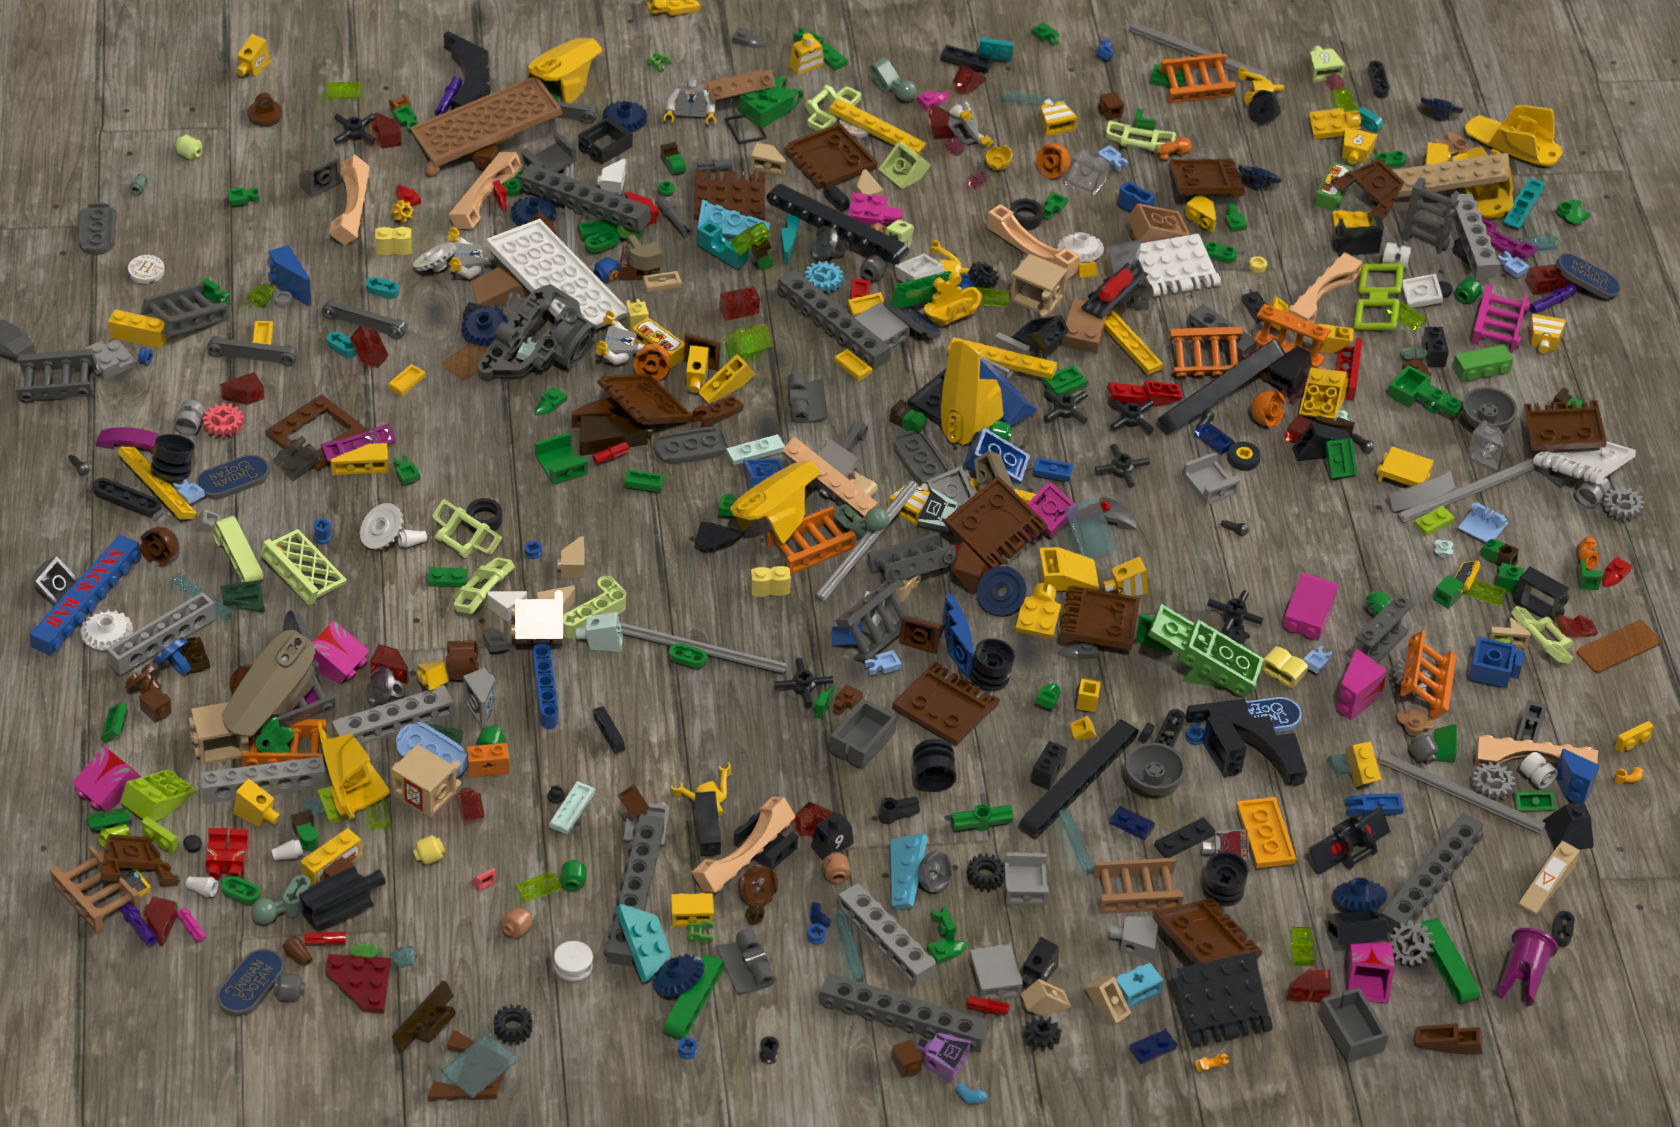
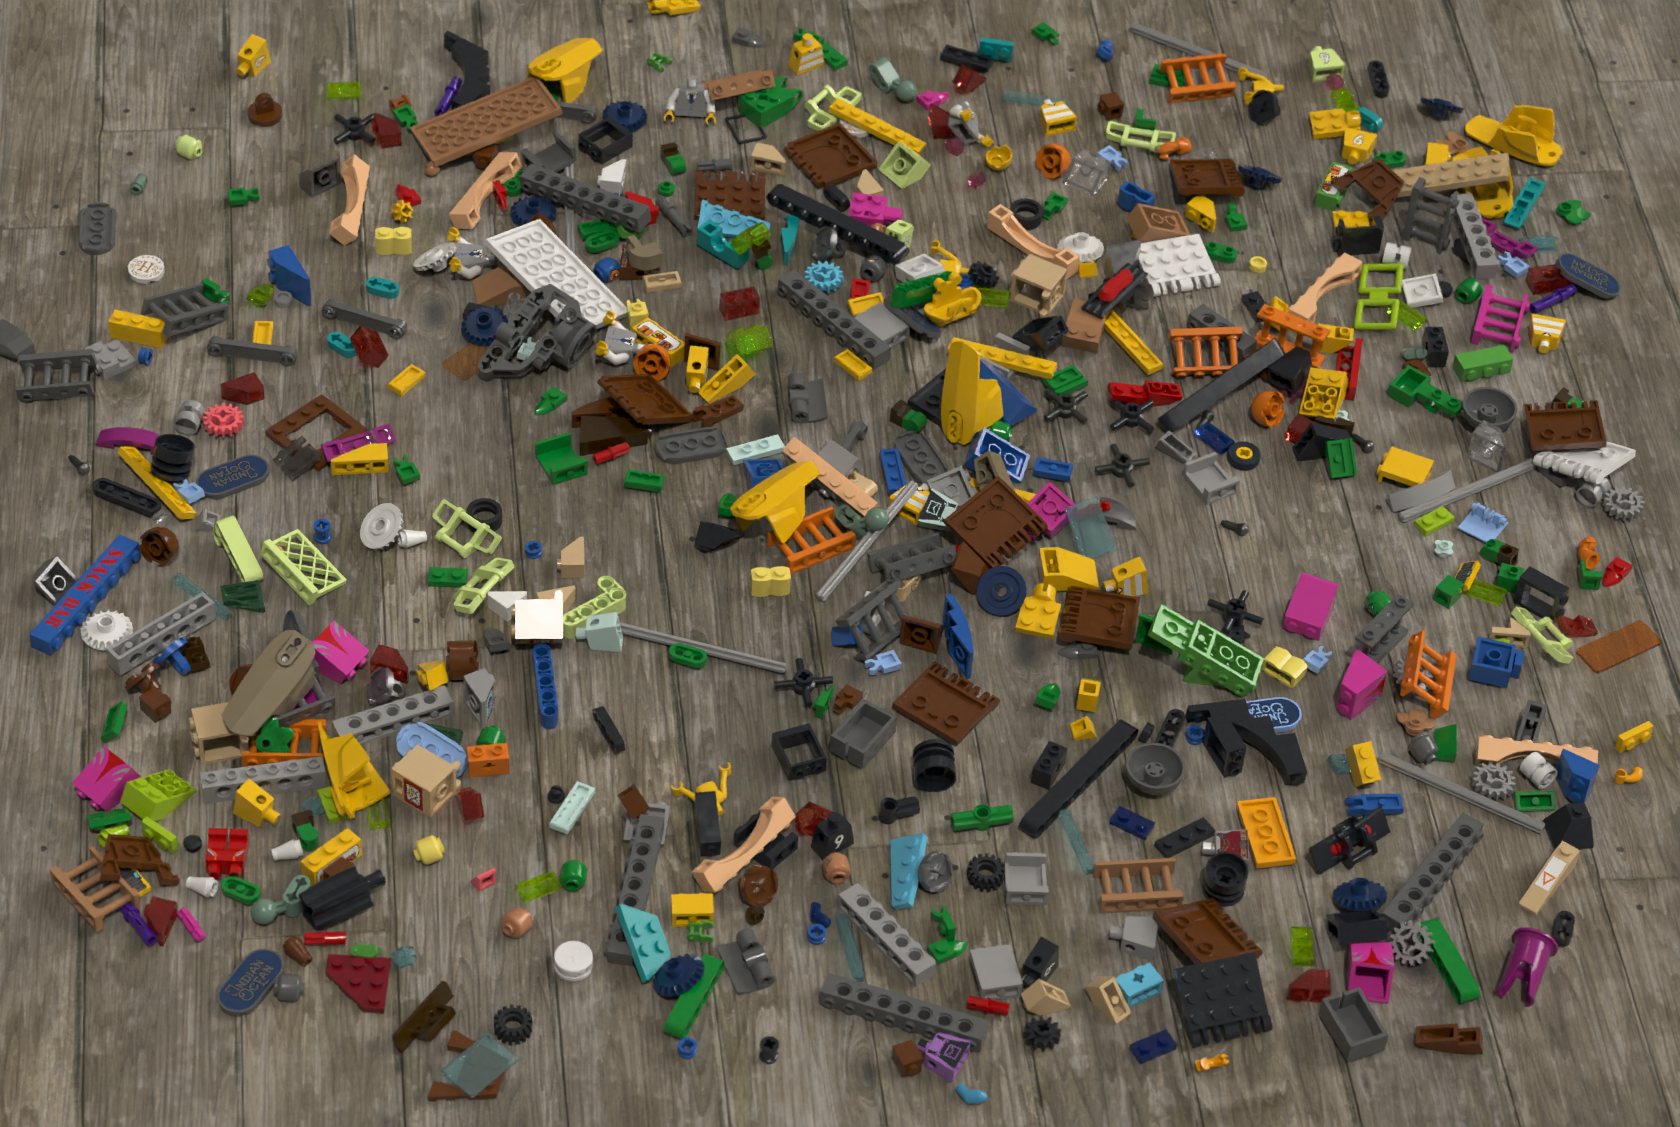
(802, 734): none -> black window
(892, 470): none -> blue plate
(992, 664): black wheel -> none
(1169, 441): none -> flat silver slope

